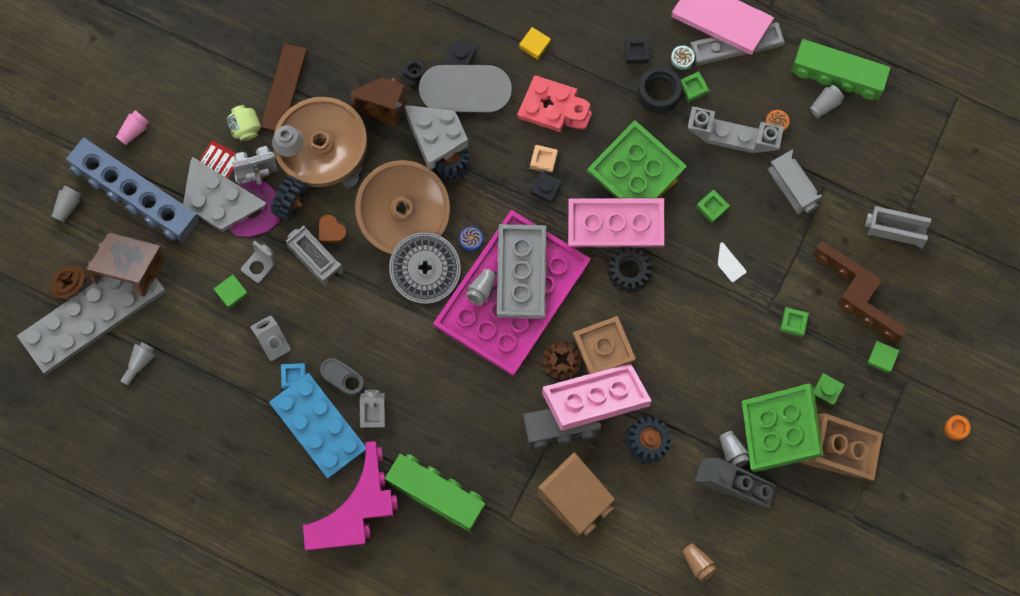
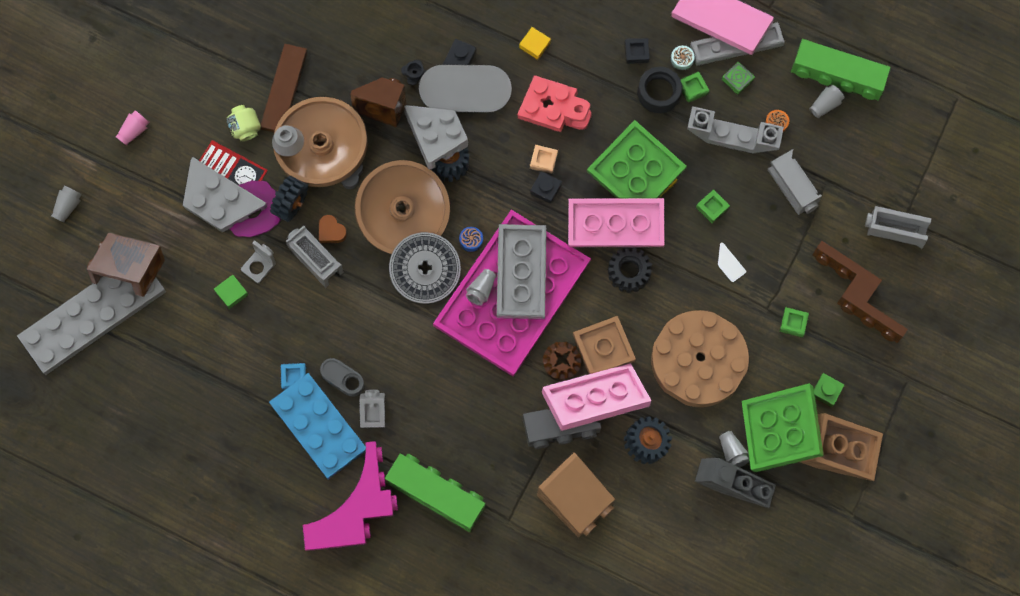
(67, 275): reddish brown gear -> none
(87, 154): sand blue brick -> none
(140, 357): light grey cone -> none
(255, 166): light grey hips -> none
(271, 338): light grey bracket -> none
(697, 381): none -> medium nougat piece
(699, 562): medium nougat cone -> none
(738, 78): none -> bright green tile
(883, 357): bright green tile -> none
(957, 427): orange tile -> none

